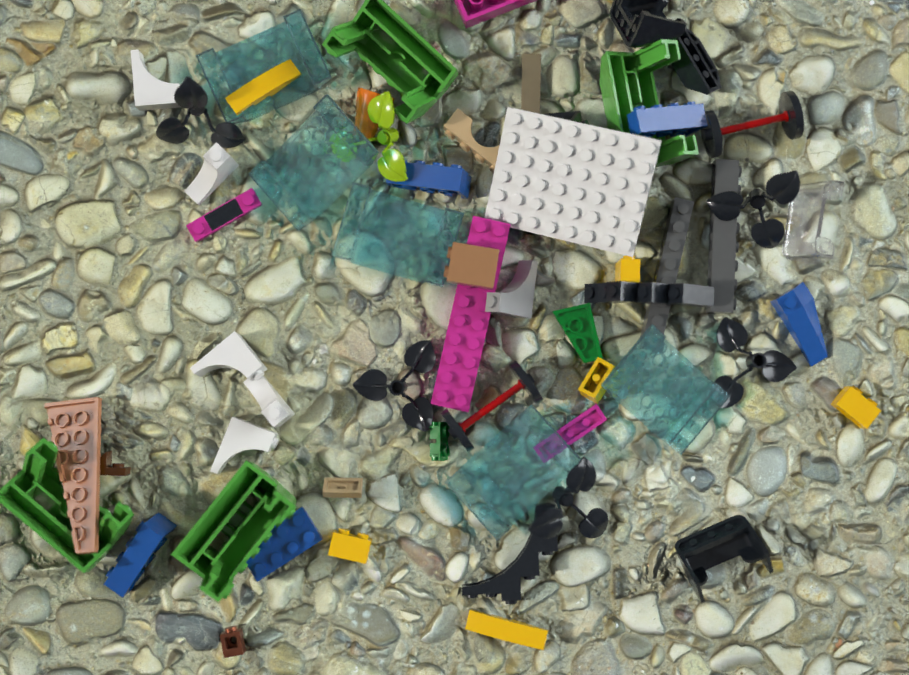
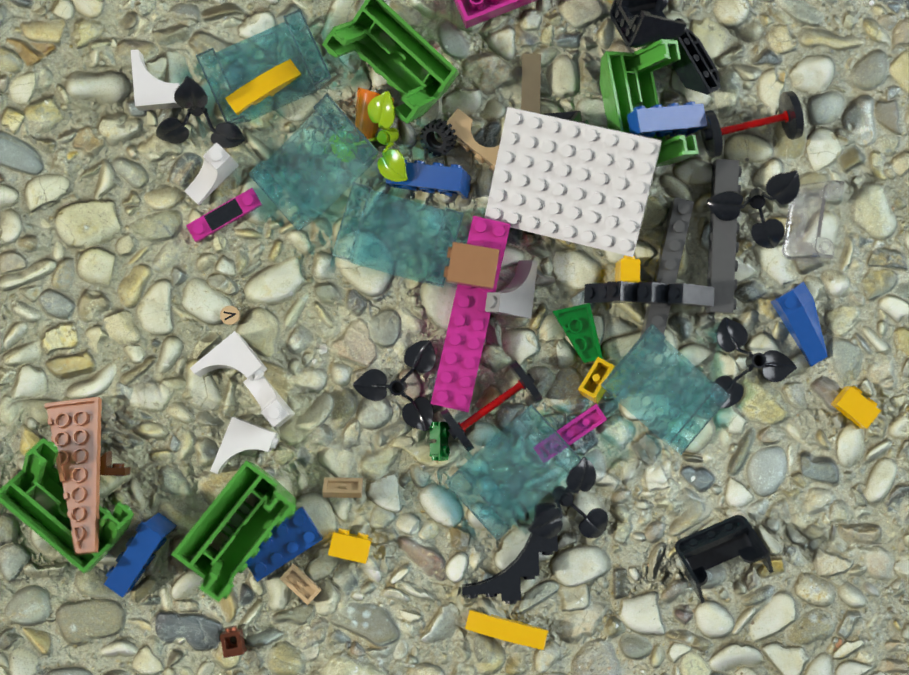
(230, 315): none -> tan tile
(300, 584): none -> tan plate
(444, 131): none -> black tyre

